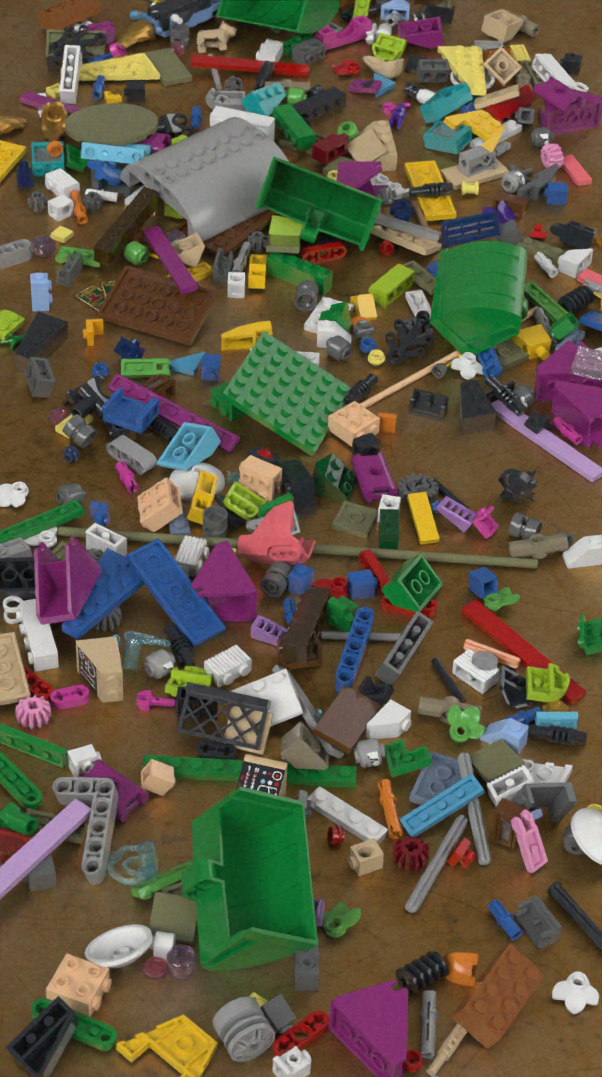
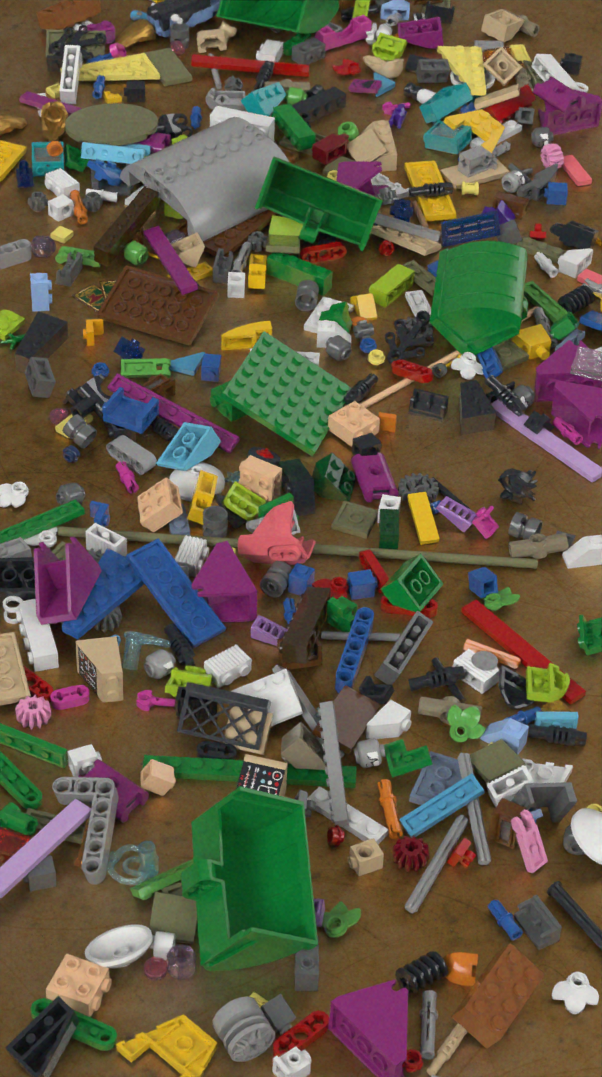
(334, 766): none -> light grey piece
(412, 371): none -> red beam
(438, 678): none -> black hinge

